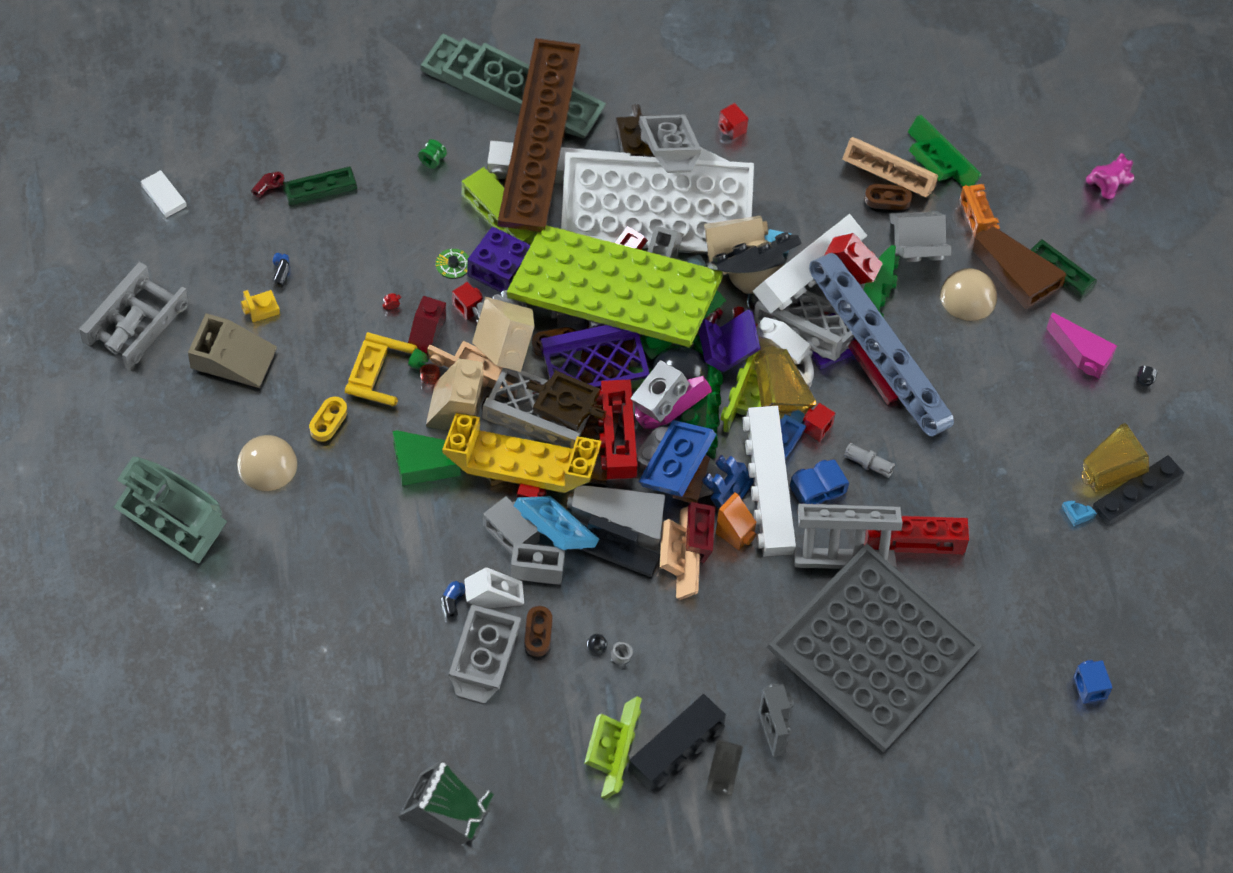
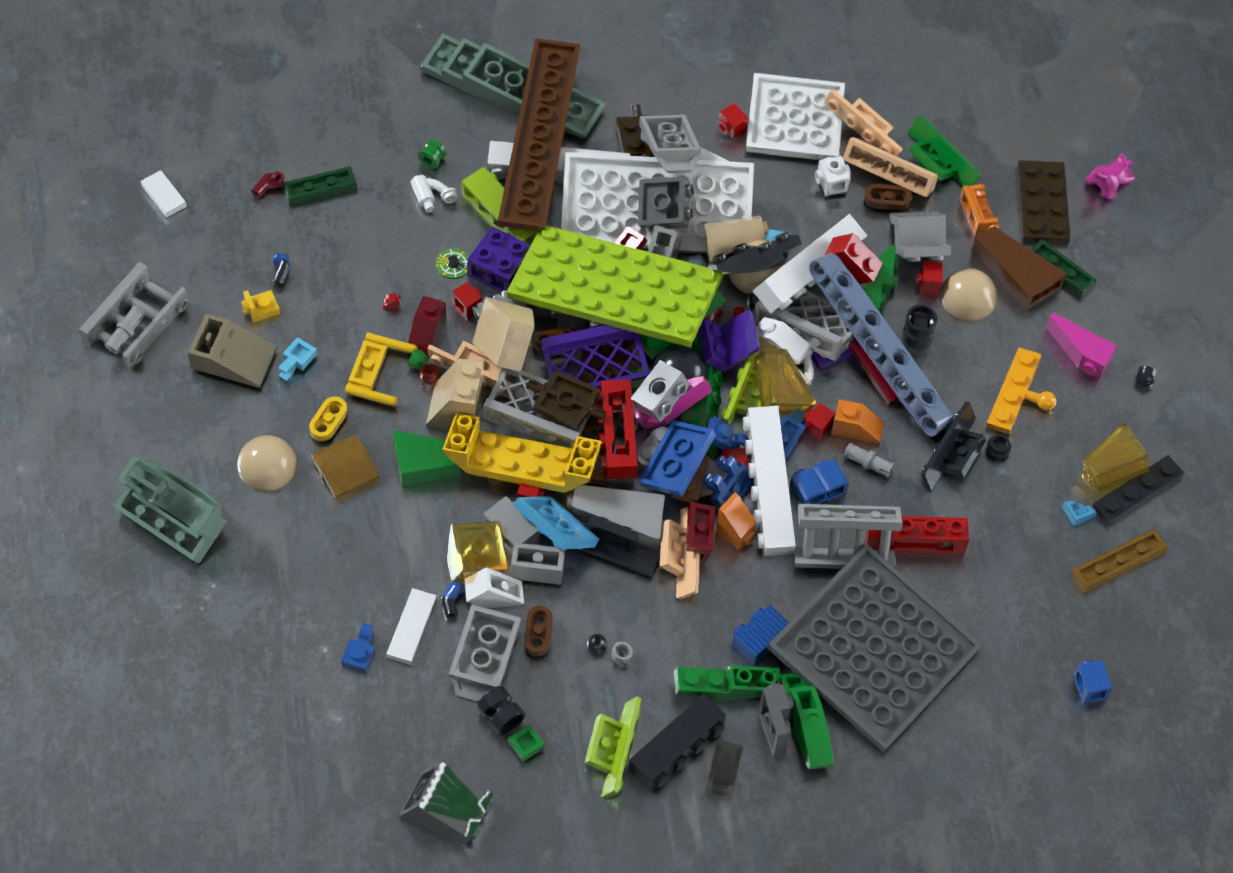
(297, 355): none -> medium azure plate
(345, 465): none -> pearl gold slope
(359, 652): none -> blue plate
(411, 626): none -> white tile
(425, 197): none -> white plant
(475, 548): none -> clear yellow slope
(501, 710): none -> black wheel
(526, 742): none -> green plate
(665, 202): none -> dark grey plate
(724, 434): none -> blue plate
(725, 684): none -> green slope
(738, 453): none -> red tile
(755, 636): none -> blue brick
(792, 118): none -> white plate
(809, 722): none -> green slope
(833, 175): none -> white brick
(857, 423): none -> orange slope
(864, 121): none -> light nougat bracket
(919, 326): none -> black wheel
(930, 278): none -> red plate
(956, 449): none -> black bracket
(998, 446): none -> black plate
(1015, 390): none -> light orange plate
(1043, 201): none -> dark brown plate
(1119, 560): none -> pearl gold tile

